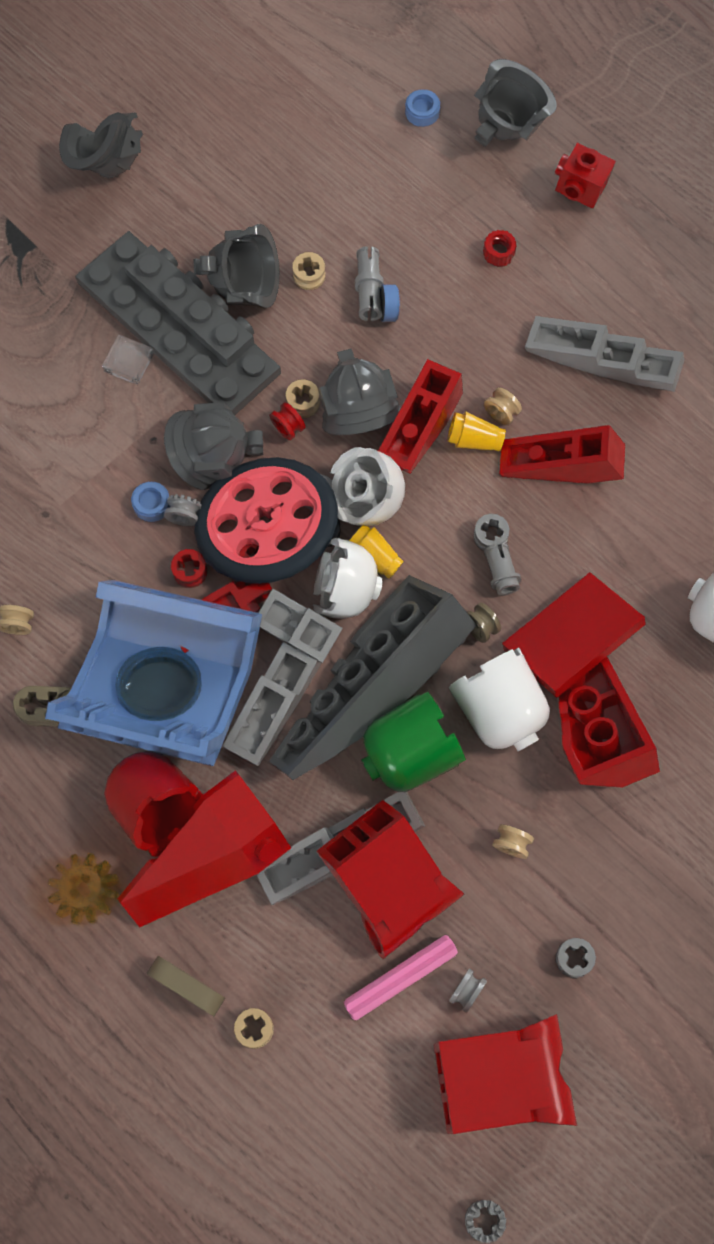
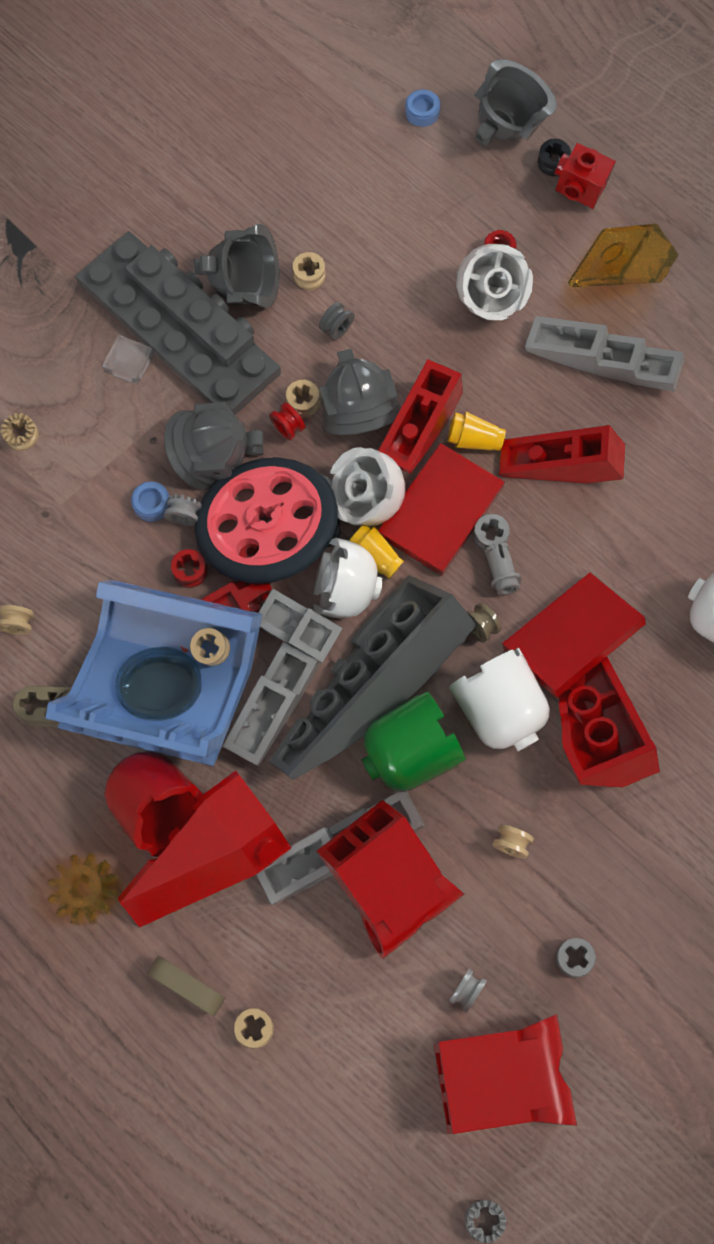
(19, 421): none -> tan bush
(106, 150): dark grey helmet -> none
(220, 640): none -> tan bush
(336, 321): none -> dark grey bush
(369, 283): light grey pin -> none
(389, 303): medium blue tile -> none
(400, 977): bright pink axle -> none
(441, 509): none -> red tile
(494, 281): none -> white cylinder
(502, 406): tan bush -> none
(550, 147): none -> black bush
(626, 257): none -> clear yellow slope

